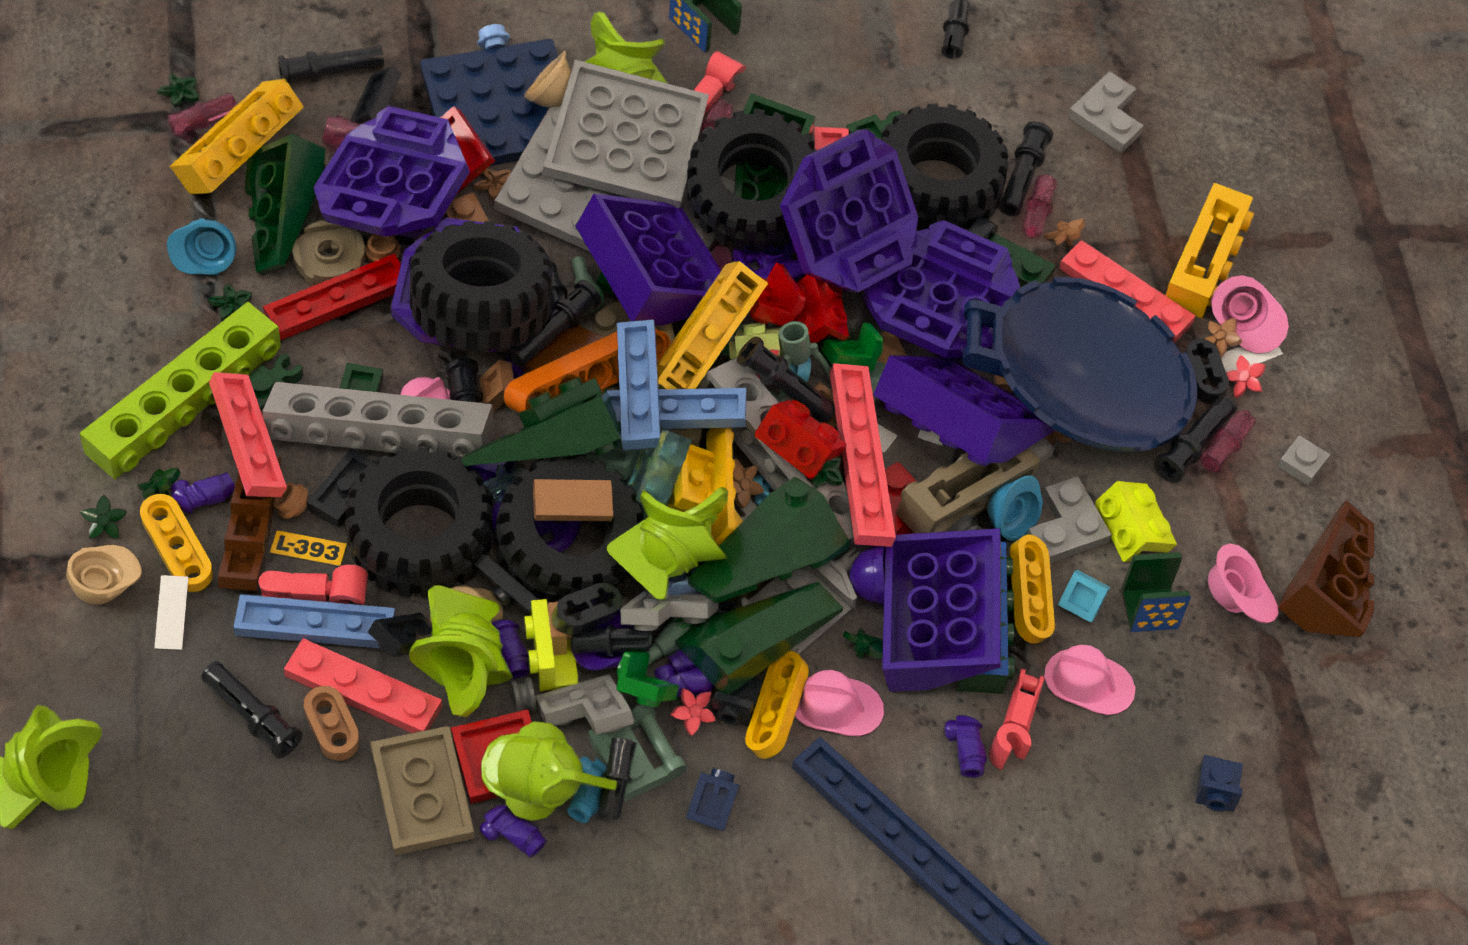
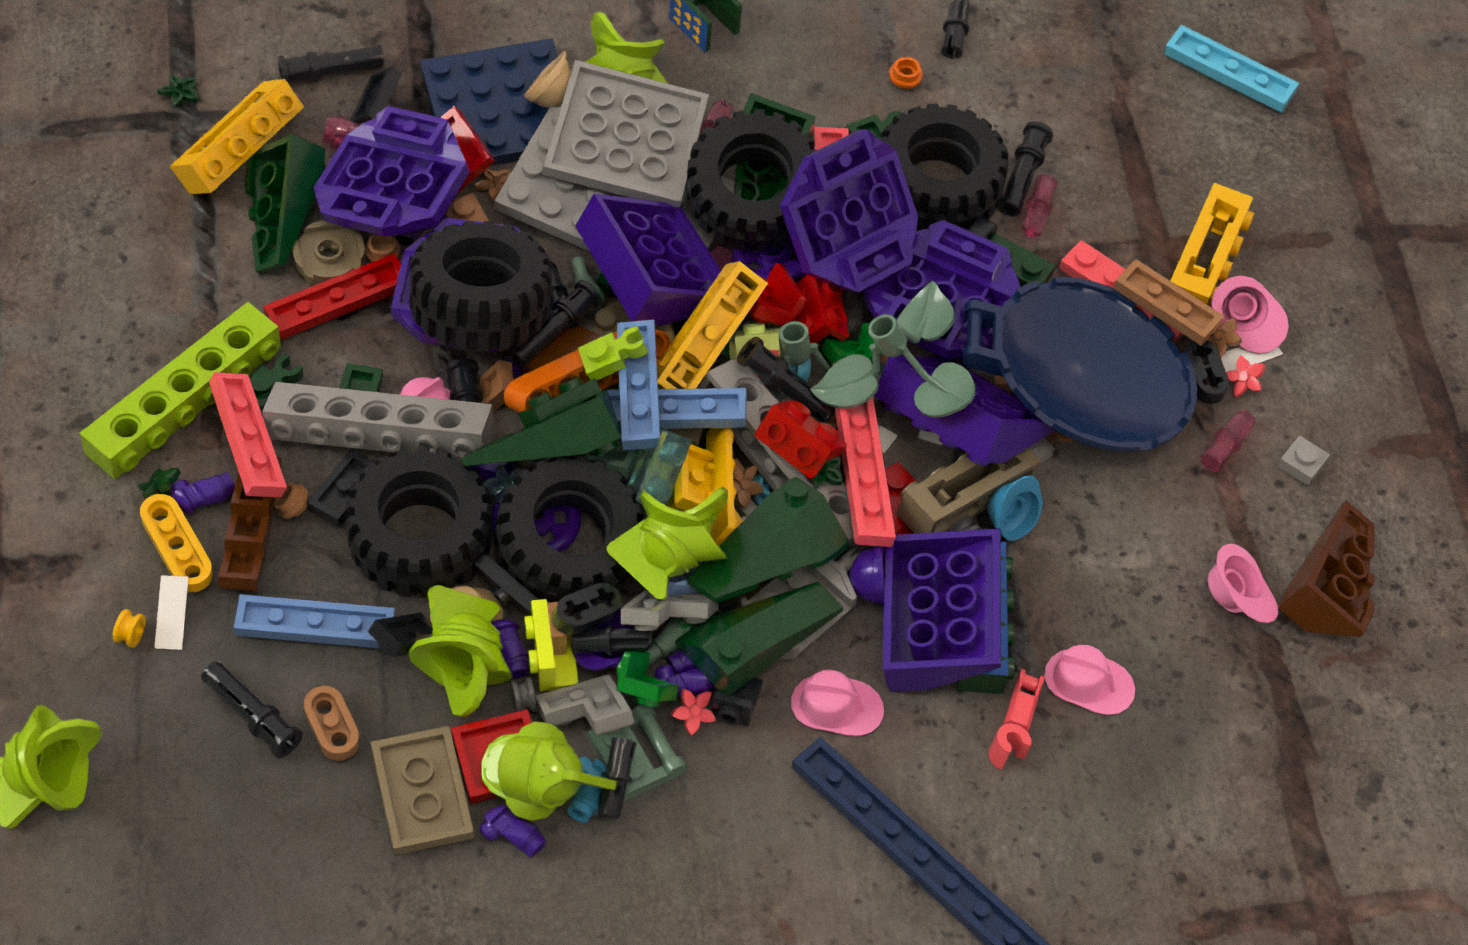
(102, 573): tan hat -> none
(103, 518): dark green plant -> none
(129, 628): none -> yellow bush
(201, 114): clear pink axle -> none
(202, 247): dark azure hat -> none
(230, 300): dark green plant -> none
(308, 548): yellow sticker -> none
(347, 585): coral piece -> none
(363, 687): coral plate -> none
(493, 36): light blue plate -> none
(572, 500): medium nougat tile -> none
(607, 353): none -> lime plate
(713, 799): dark blue bracket -> none
(719, 77): coral piece -> none
(777, 705): yellow plate -> none
(865, 644): dark green plant -> none
(906, 73): none -> orange plate
(925, 317): none -> sand green plant
(970, 747): dark purple arm -> none
(1032, 589): yellow plate -> none
(1066, 232): medium nougat plant -> none
(1077, 521): light grey plate -> none
(1084, 596): medium azure plate -> none
(1102, 115): light grey plate -> none
(1134, 520): neon yellow bracket -> none
(1148, 593): dark green piece -> none
(1168, 302): none -> medium nougat plate
(1188, 447): black pin -> none
(1219, 784): dark blue bracket -> none
(1231, 68): none -> medium azure plate

